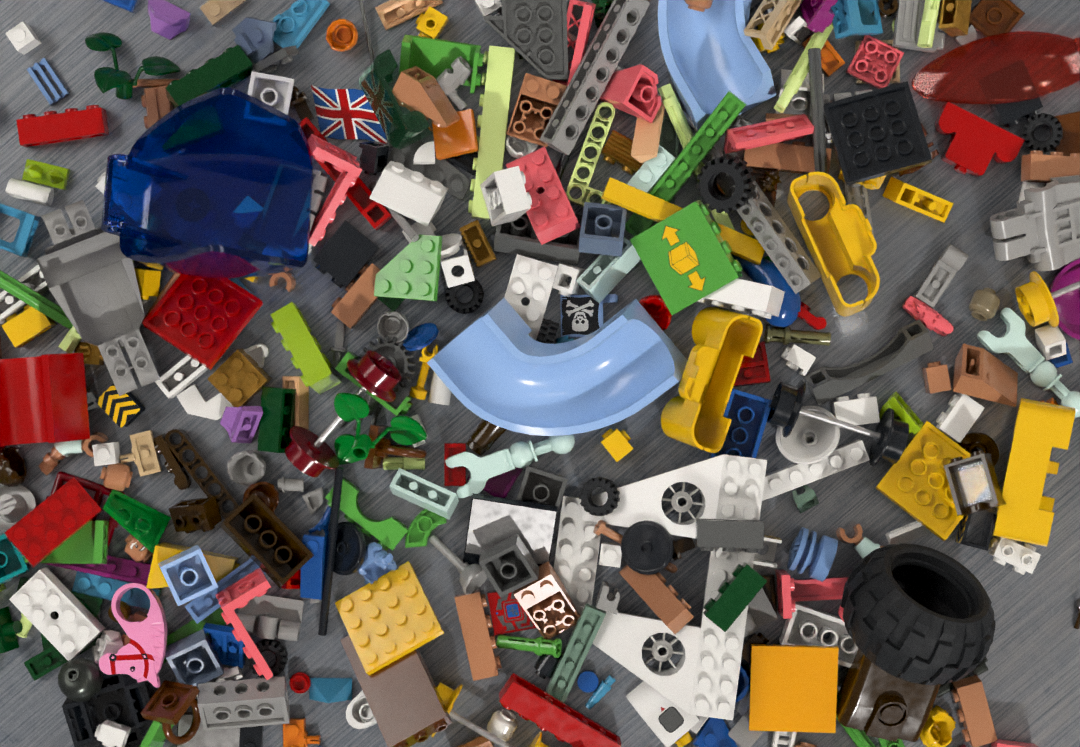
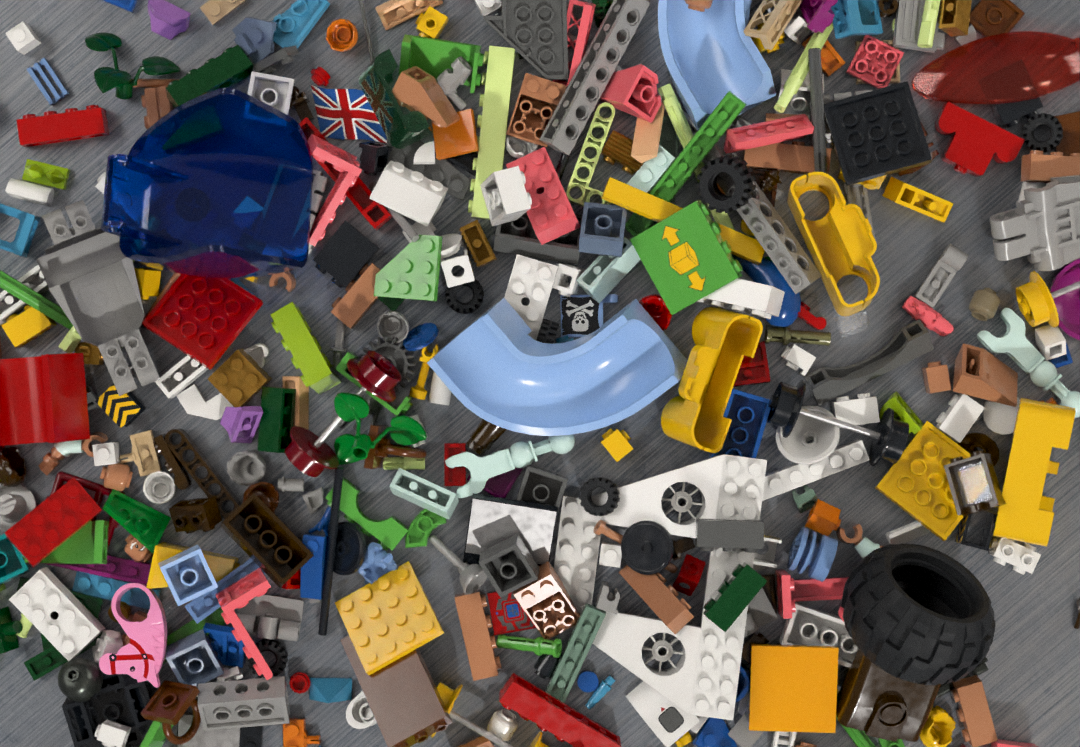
(159, 487): none -> white hair
(320, 76): none -> red plate
(690, 574): none -> red bracket
(823, 518): none -> orange brick
(1000, 417): none -> white tile

